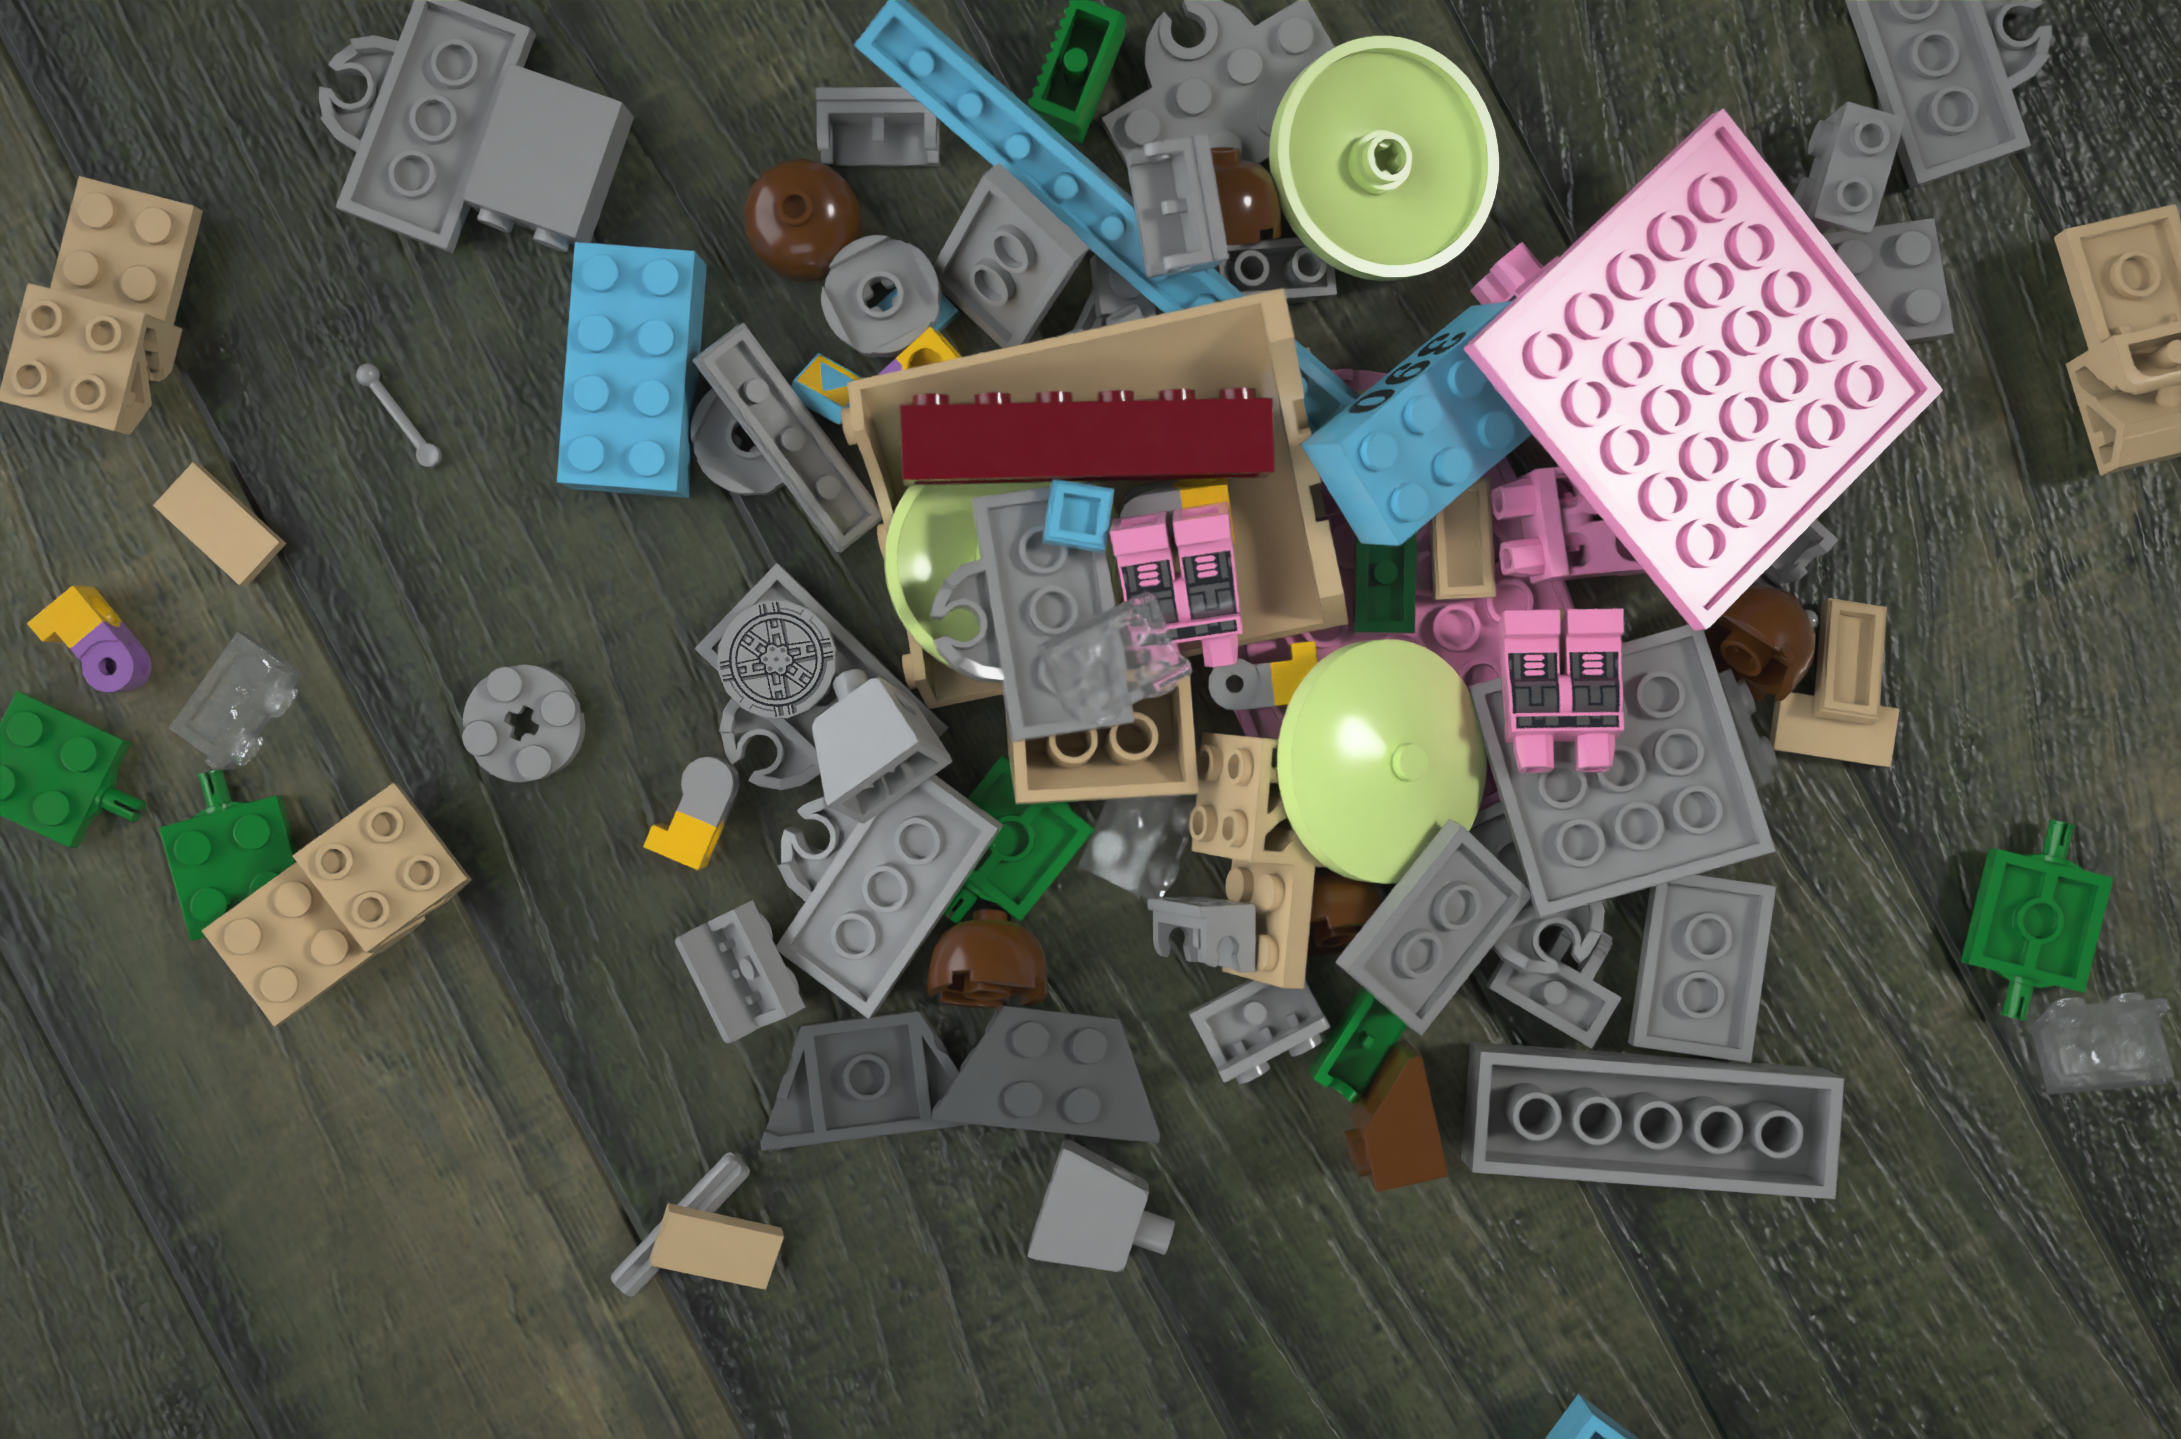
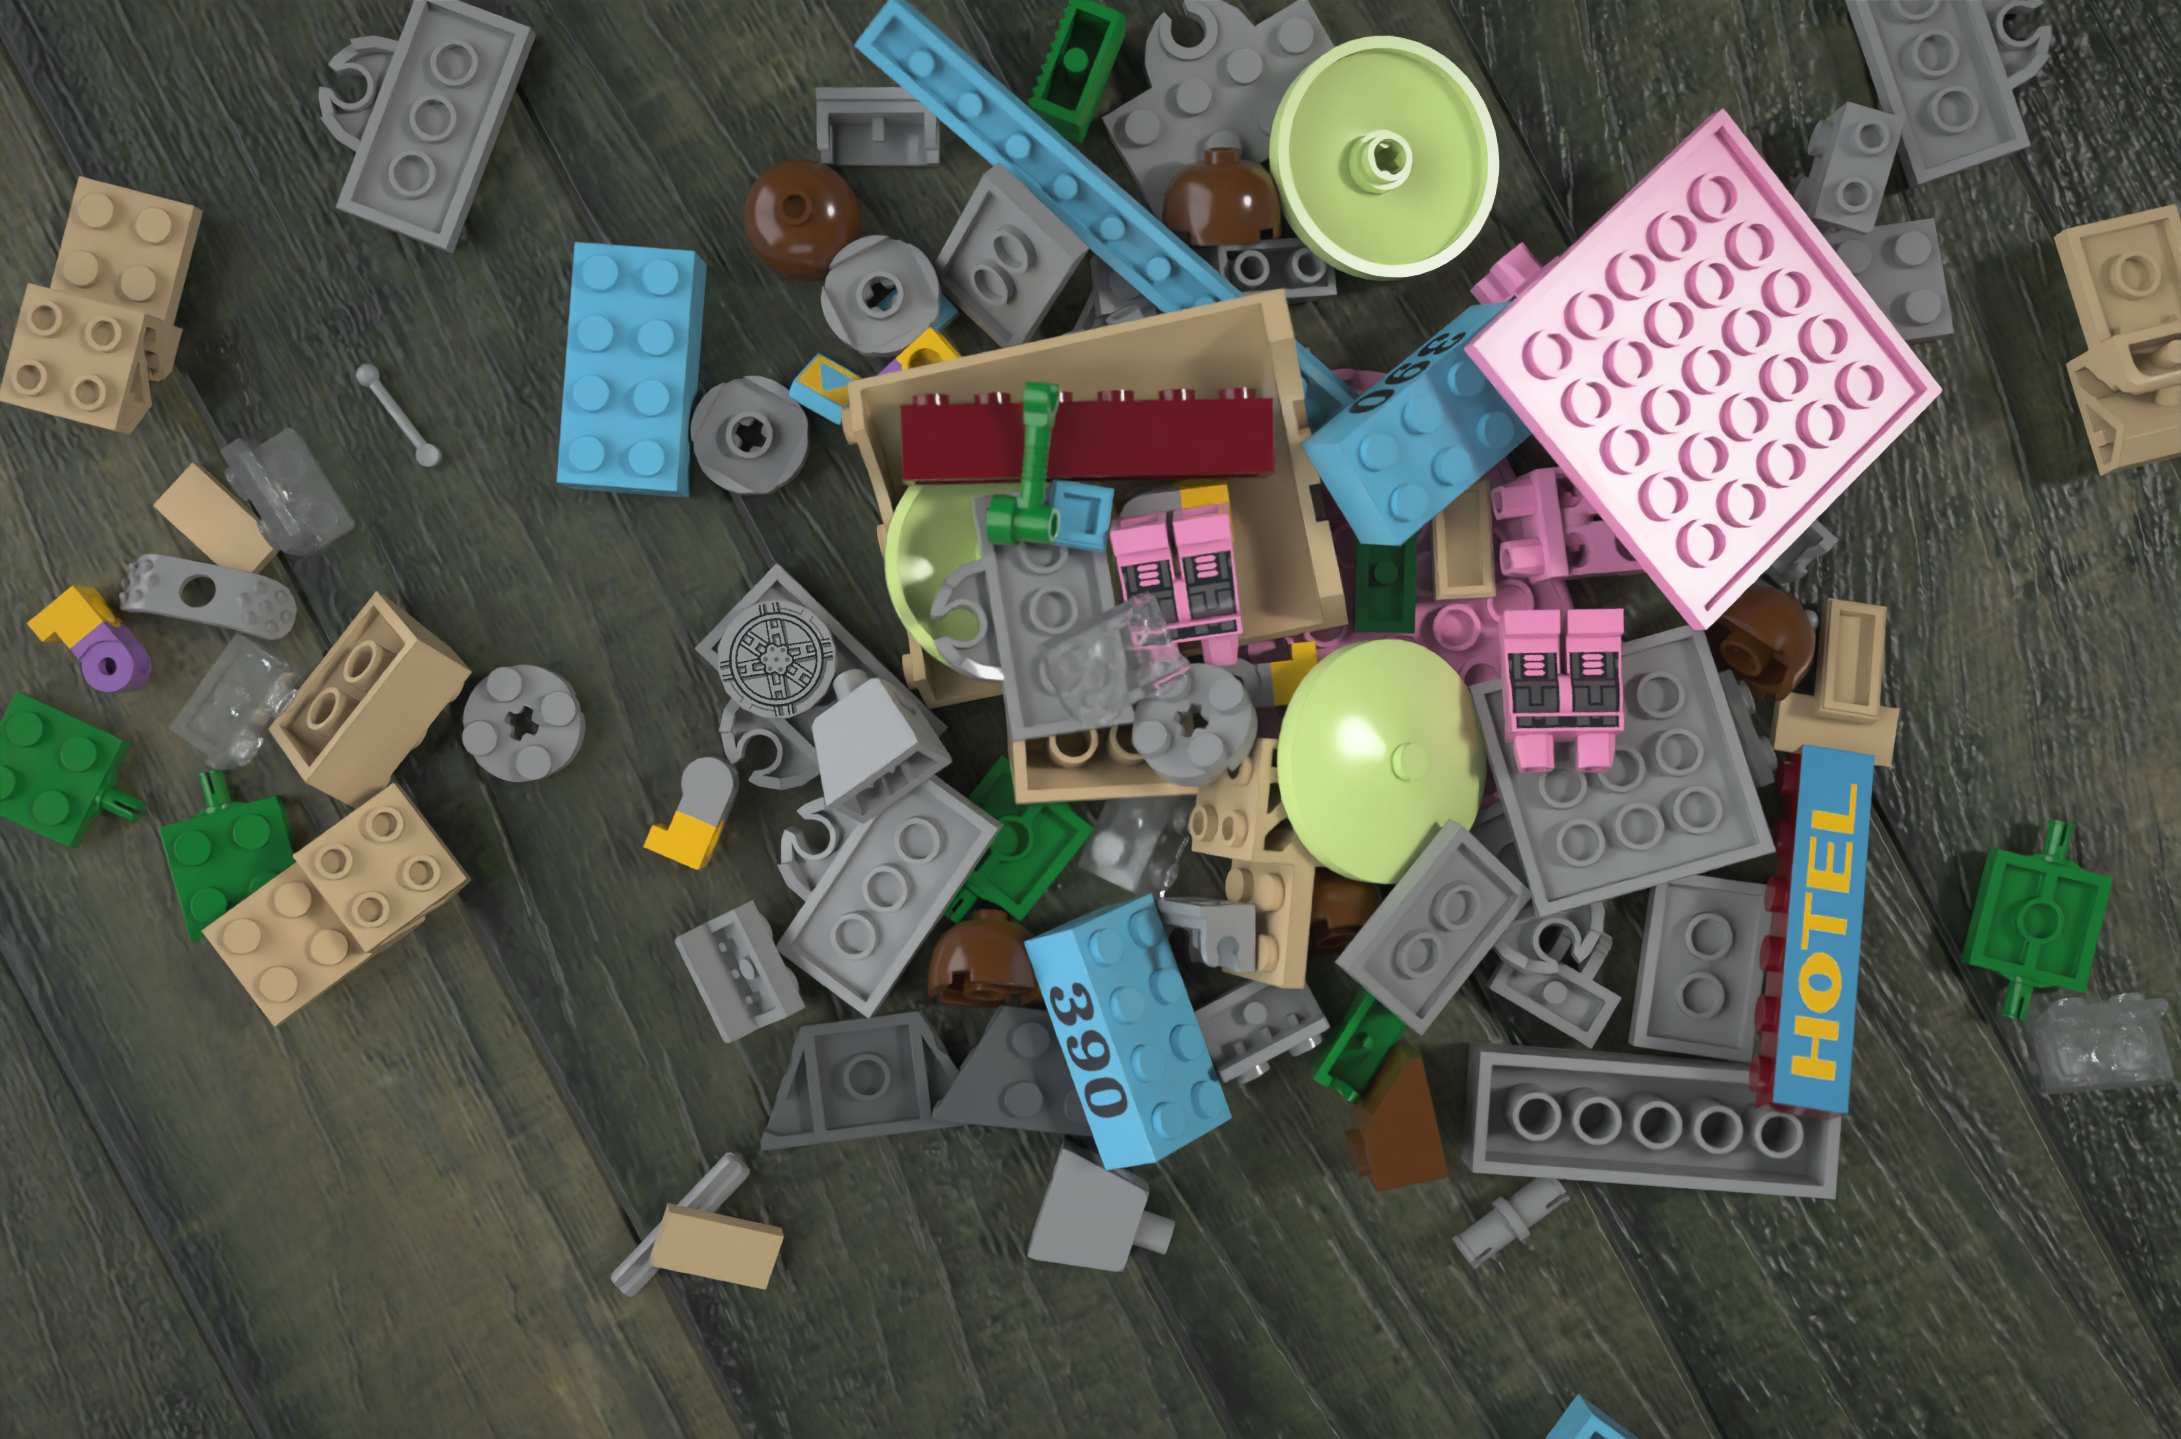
(240, 603): none -> light grey piece
(288, 492): none -> clear bracket
(368, 703): none -> tan slope
(547, 158): light grey brick -> none
(789, 437): light grey tile -> none
(1025, 517): none -> green brick
(1128, 1032): none -> medium azure brick
(1177, 206): light grey hinge -> none
(1208, 751): none -> light grey plate
(1510, 1219): none -> light grey pin
(1813, 933): none -> brick

